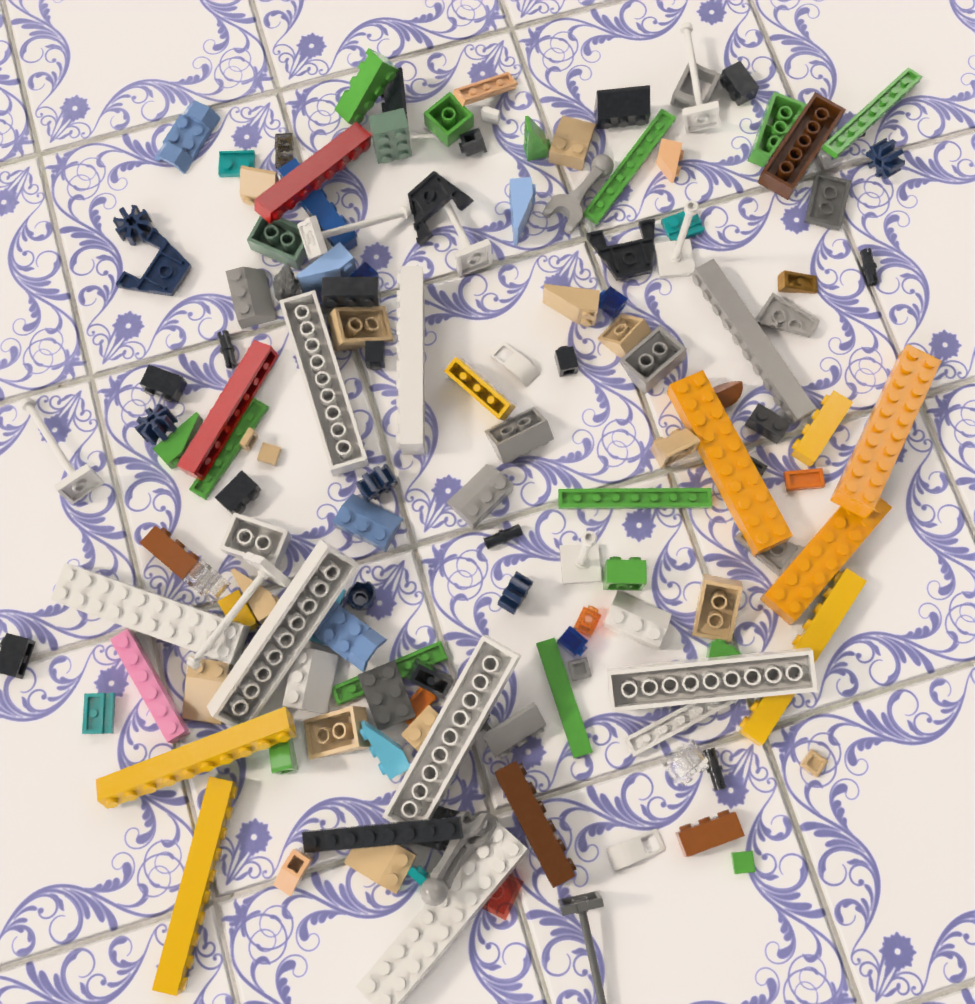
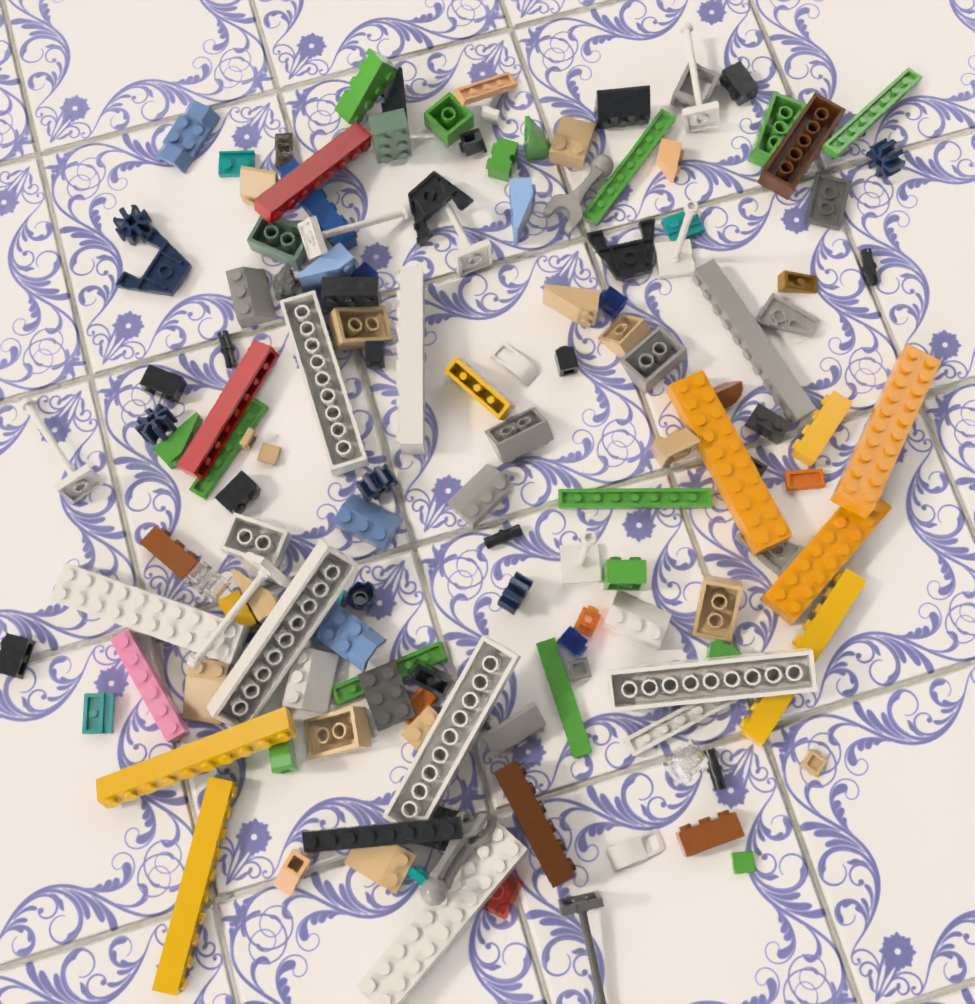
(389, 752): medium azure slope -> none
(503, 156): none -> bright green brick

